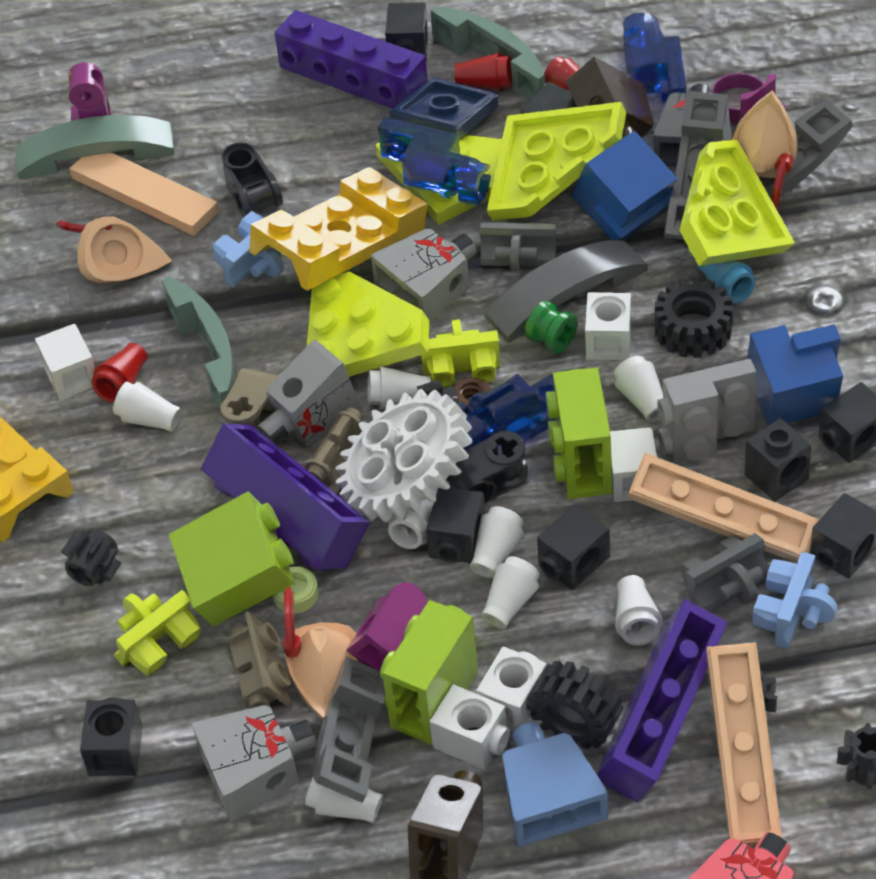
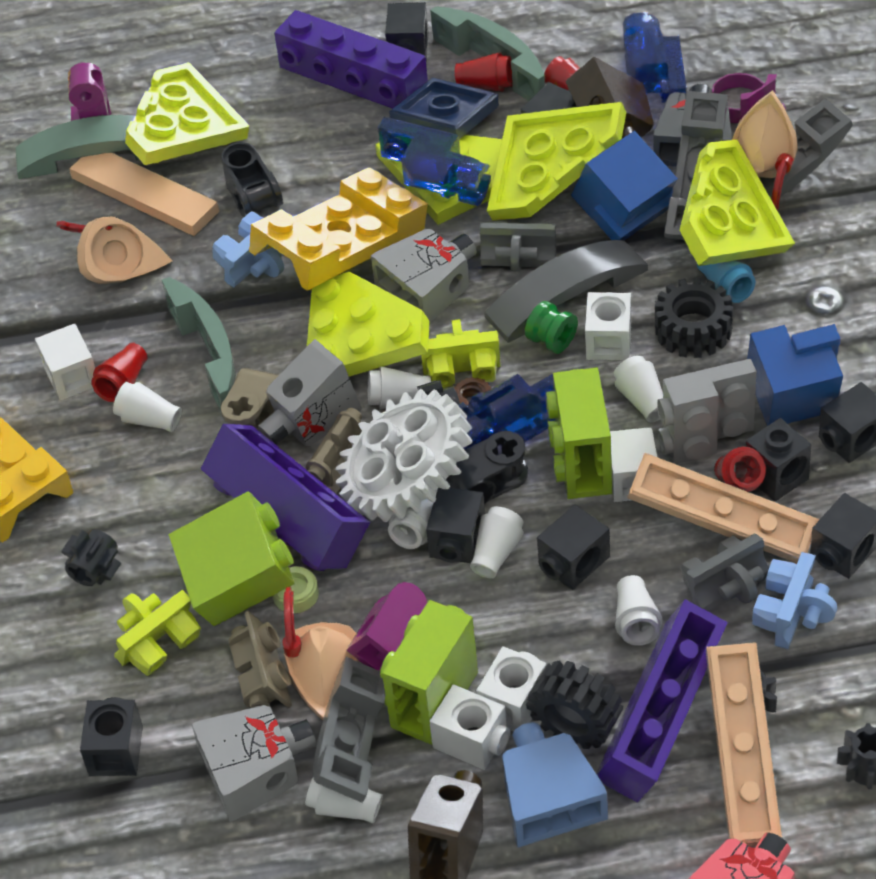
(182, 117): none -> neon yellow plate
(511, 588): white cone -> none
(749, 468): none -> red cone

